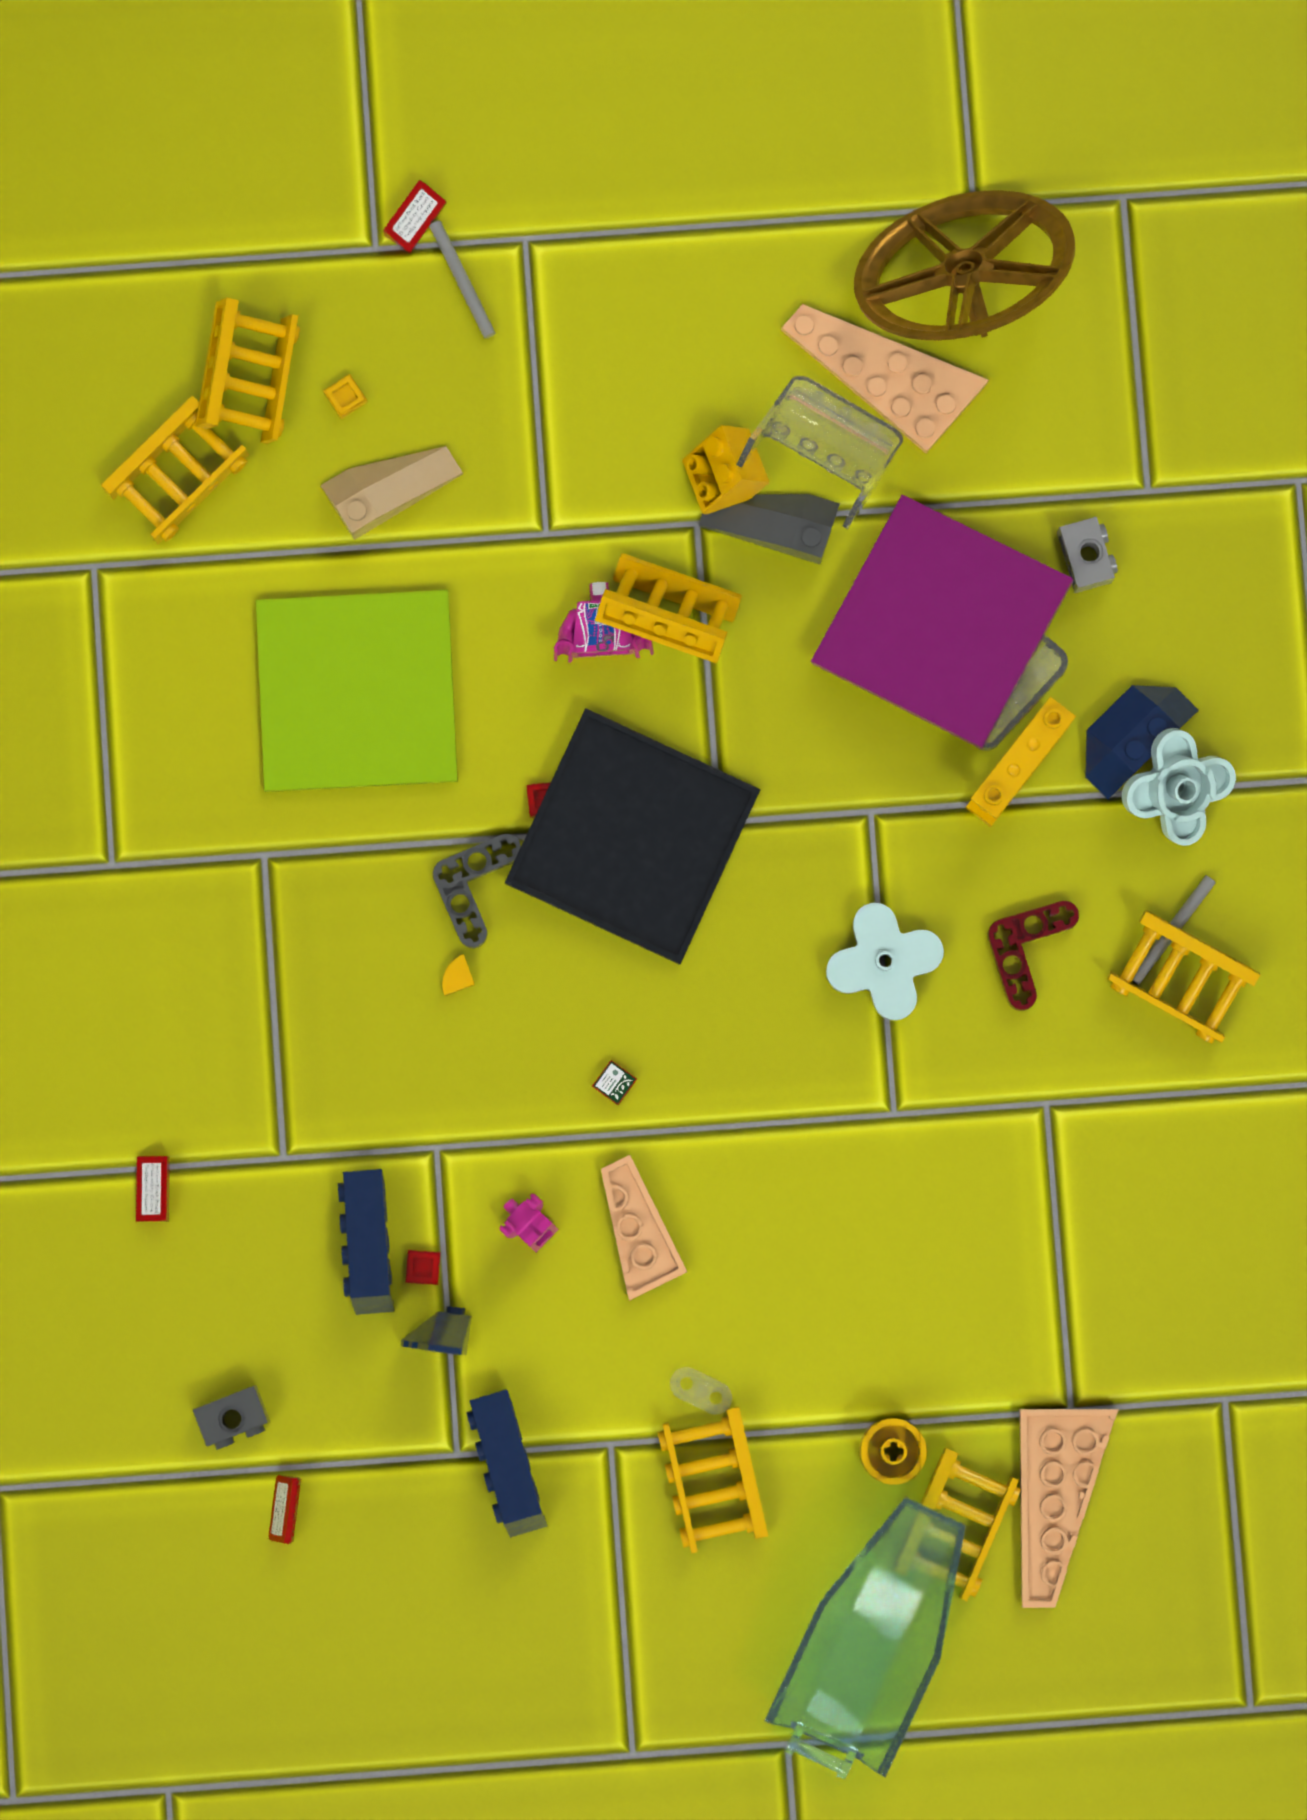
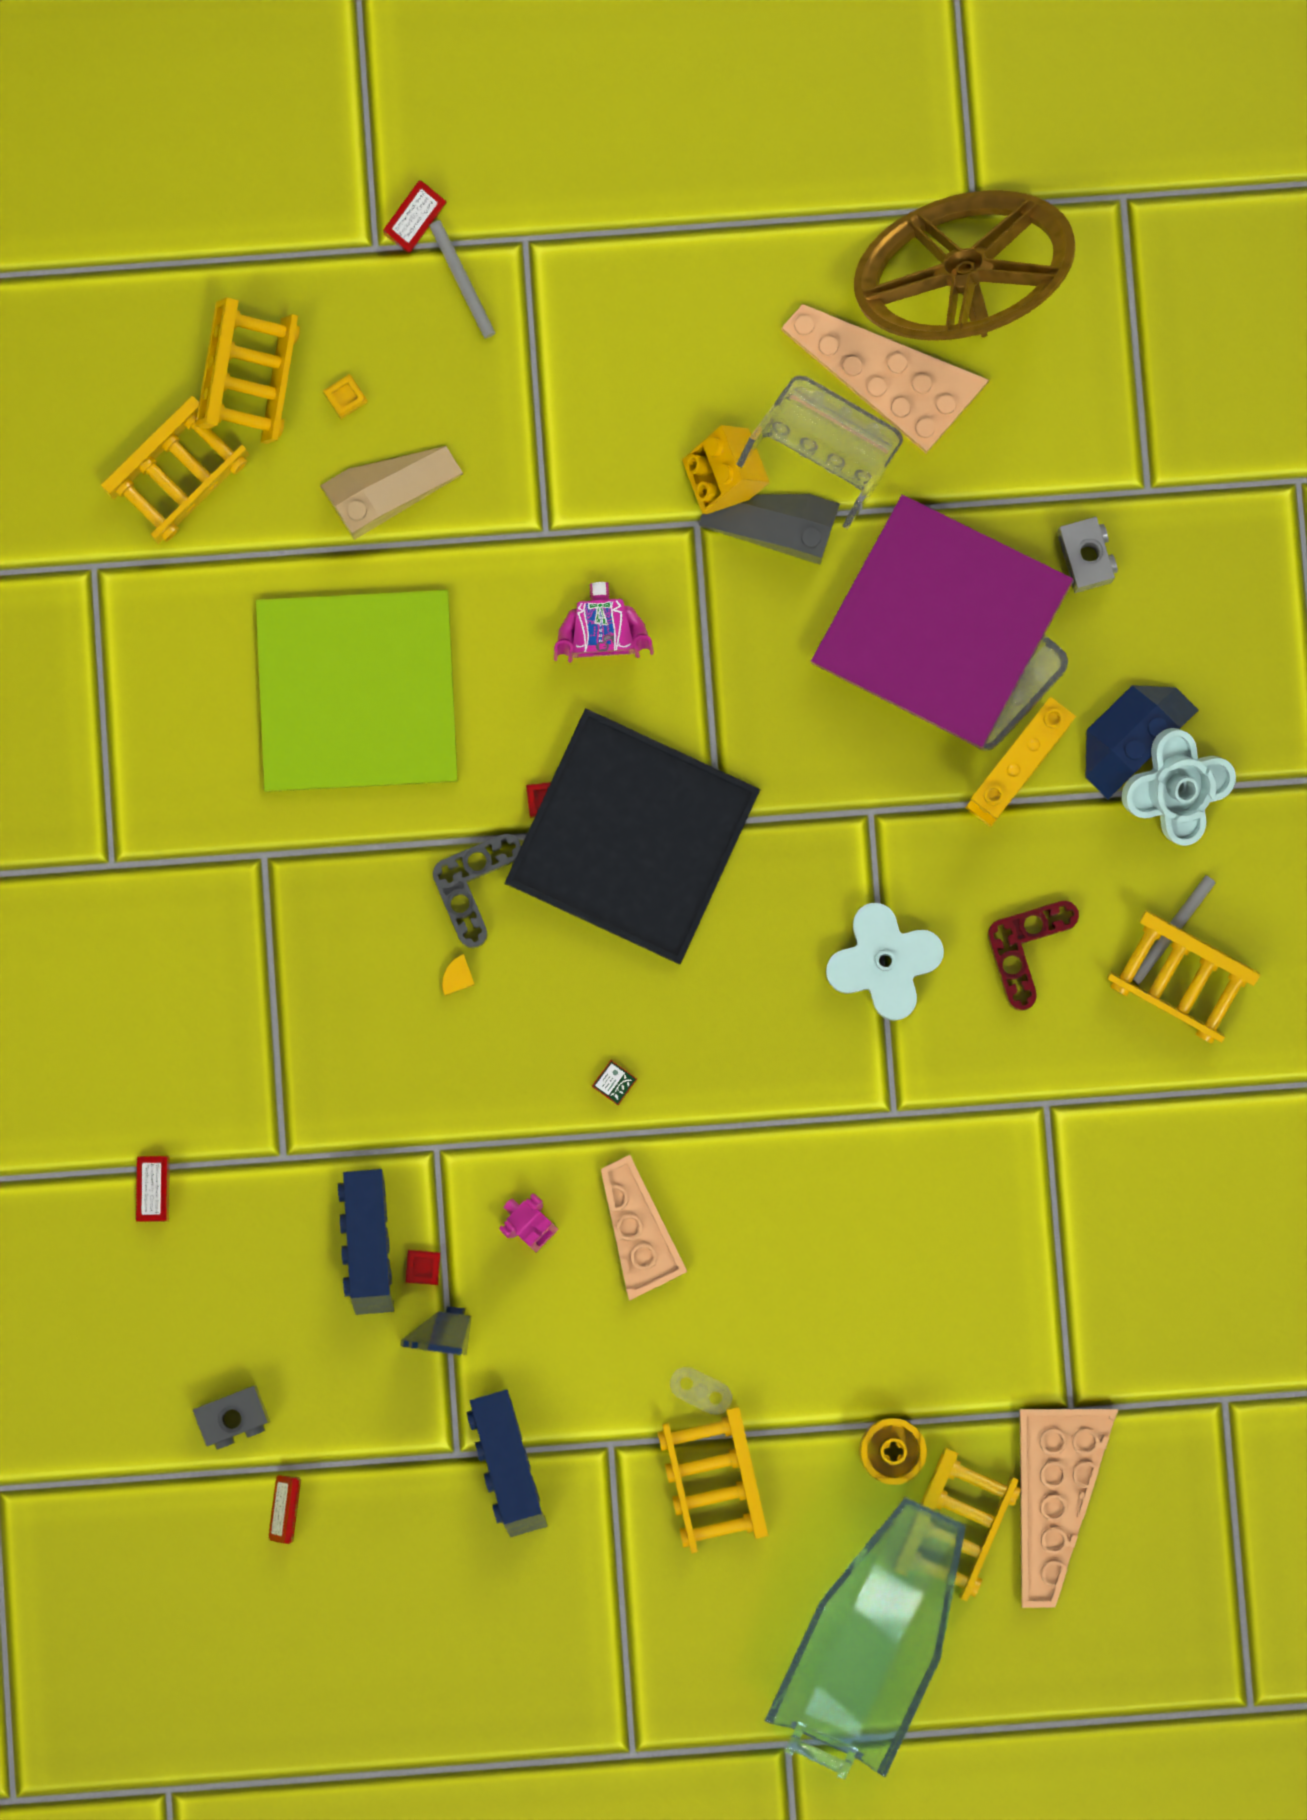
(662, 625): yellow fence -> none

